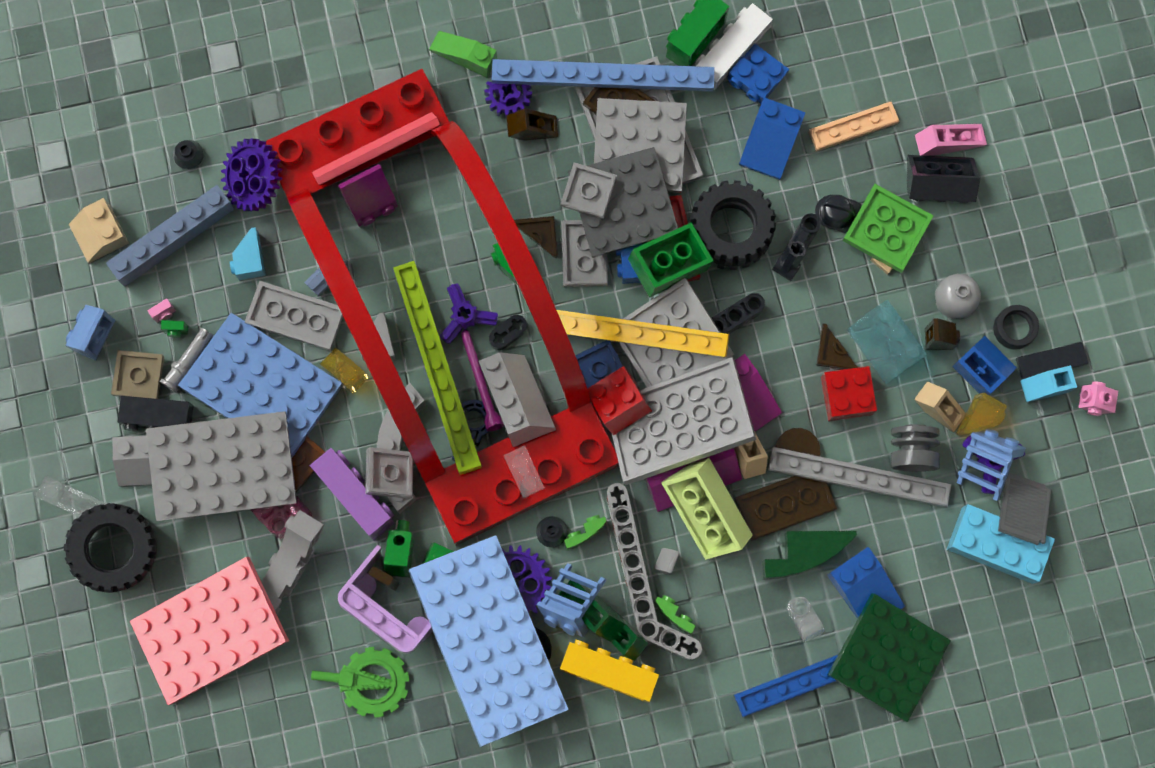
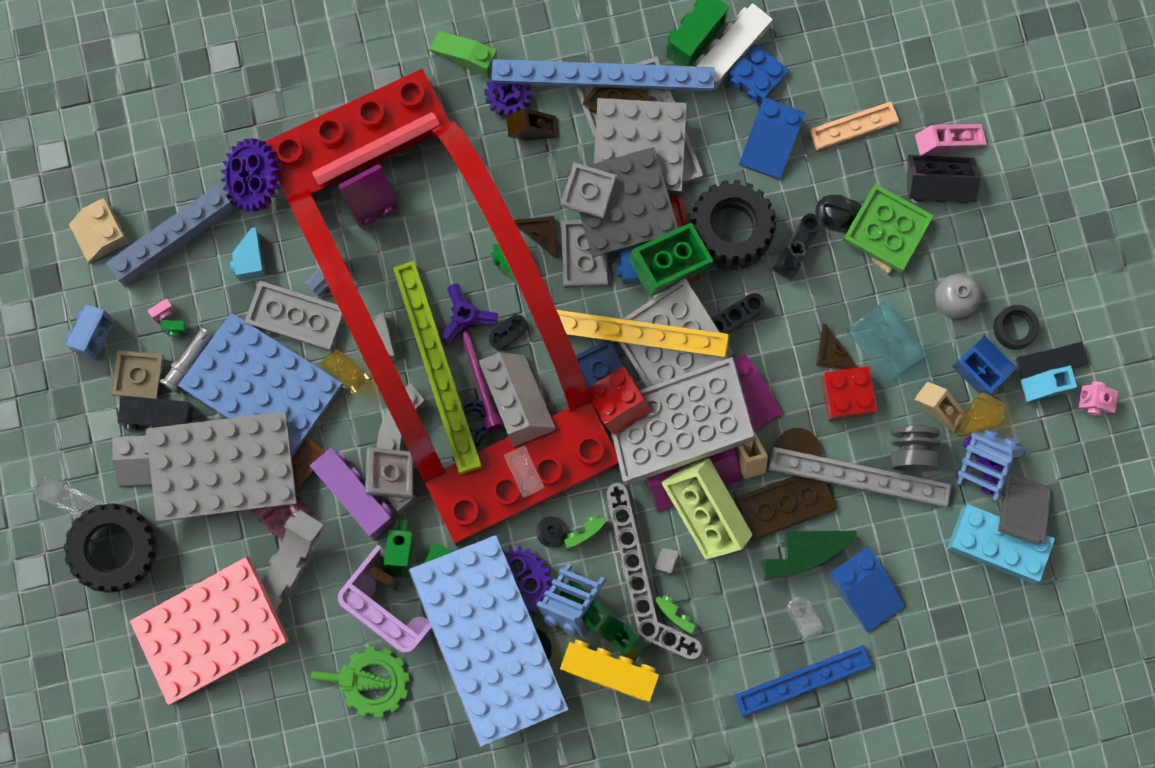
(188, 154): black cone -> none
(889, 657): dark green plate -> none
(941, 335): dark brown slope -> none

